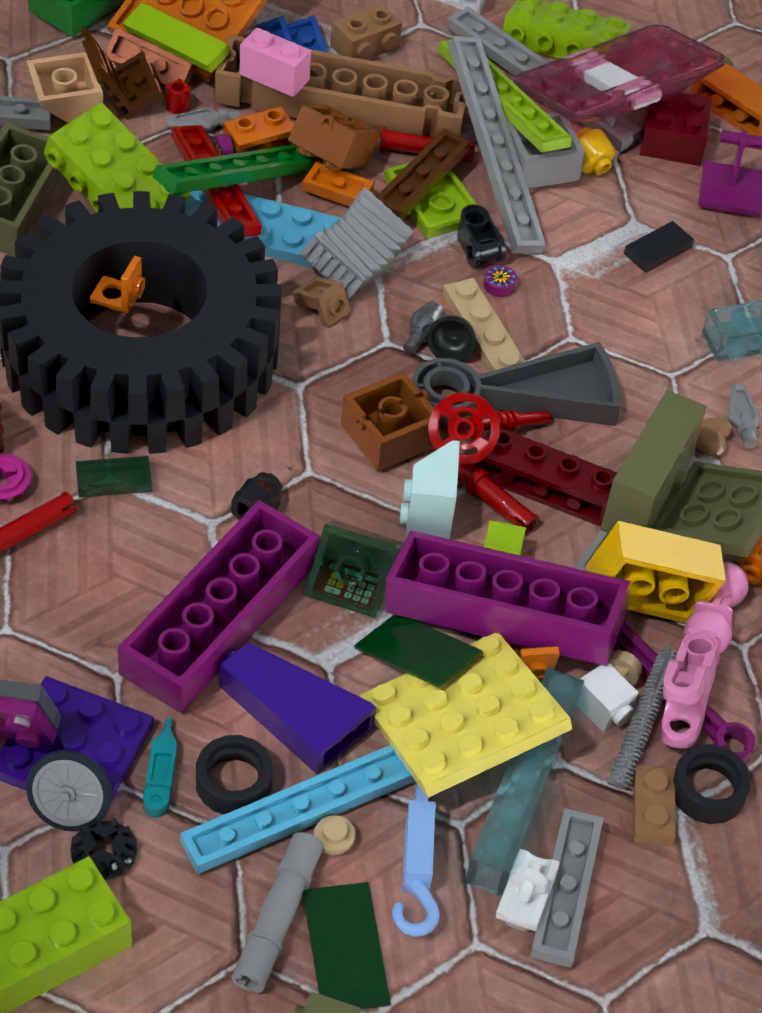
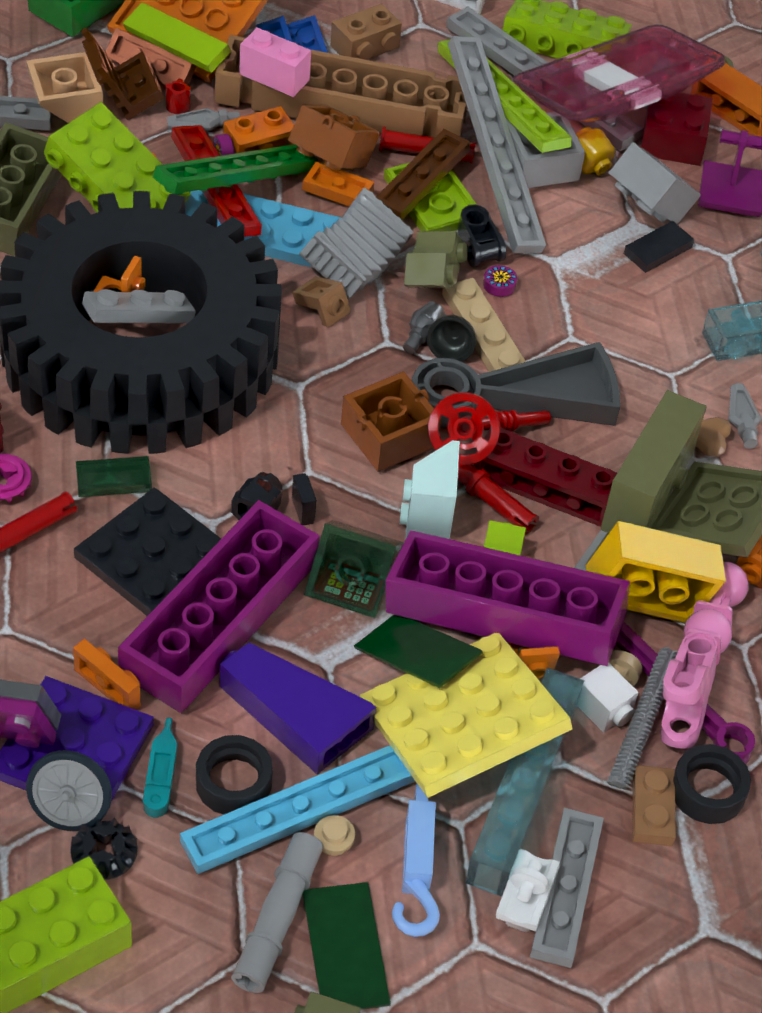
(106, 676): none -> orange plate
(138, 307): none -> light grey plate
(146, 549): none -> black plate
(304, 499): none -> black tile
(435, 260): none -> olive brick
(653, 185): none -> light grey brick

